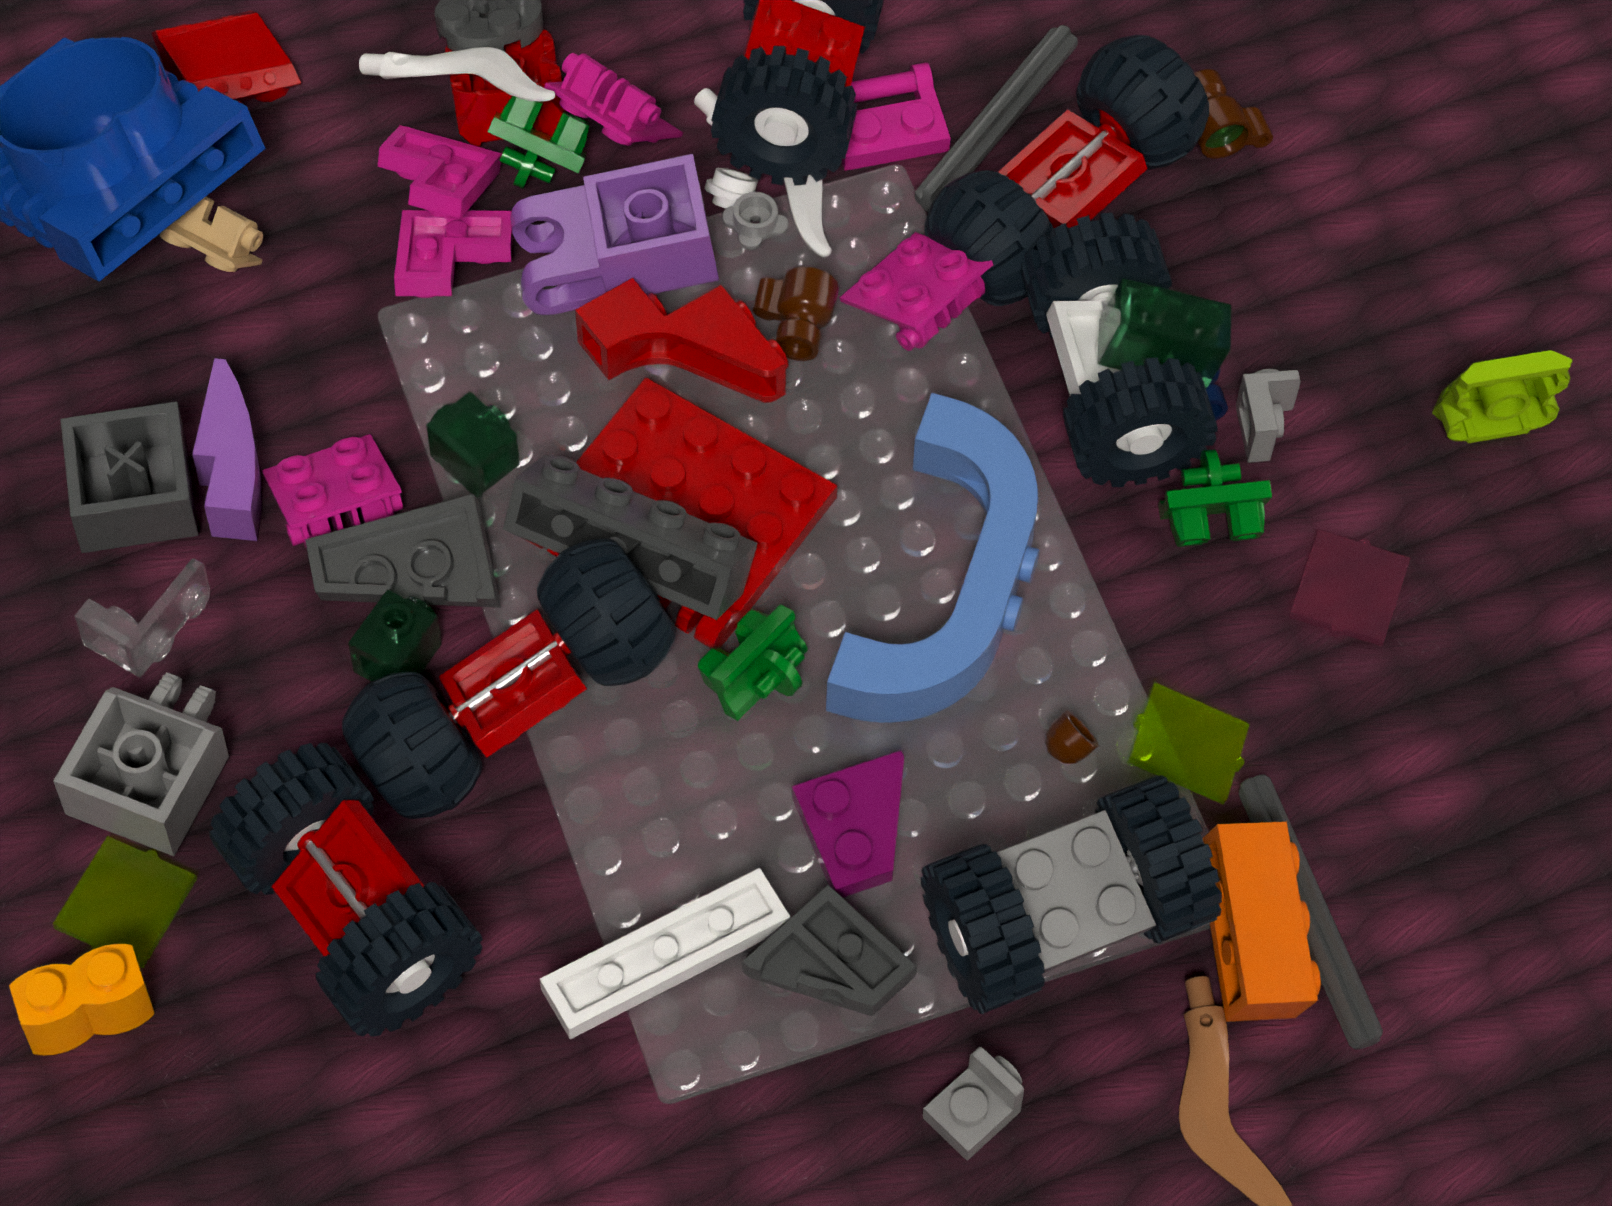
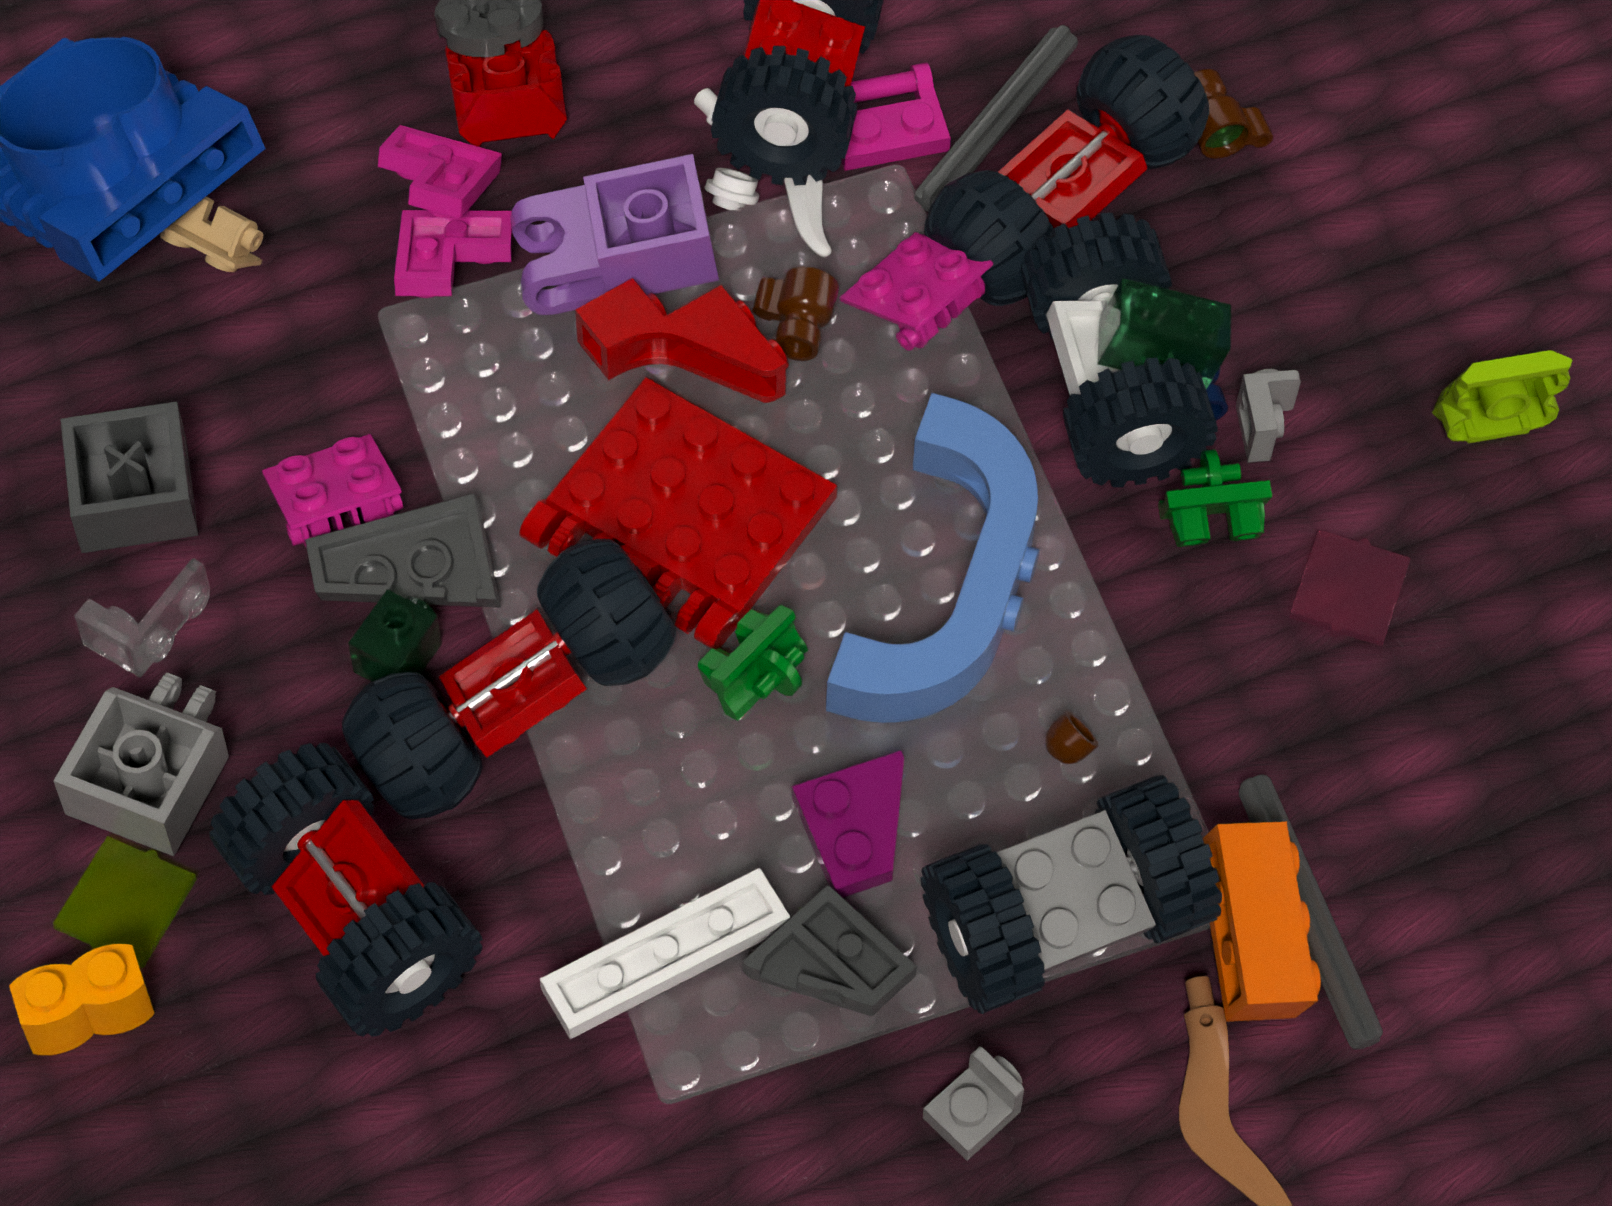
(228, 459): medium lavender slope -> none
(230, 56): red slope -> none
(473, 443): clear green brick -> none
(485, 62): white piece -> none
(562, 148): green hips -> none
(621, 108): dark pink hinge -> none
(677, 553): dark grey brick -> none
(755, 207): light grey plate -> none
(1188, 743): clear neon green piece -> none

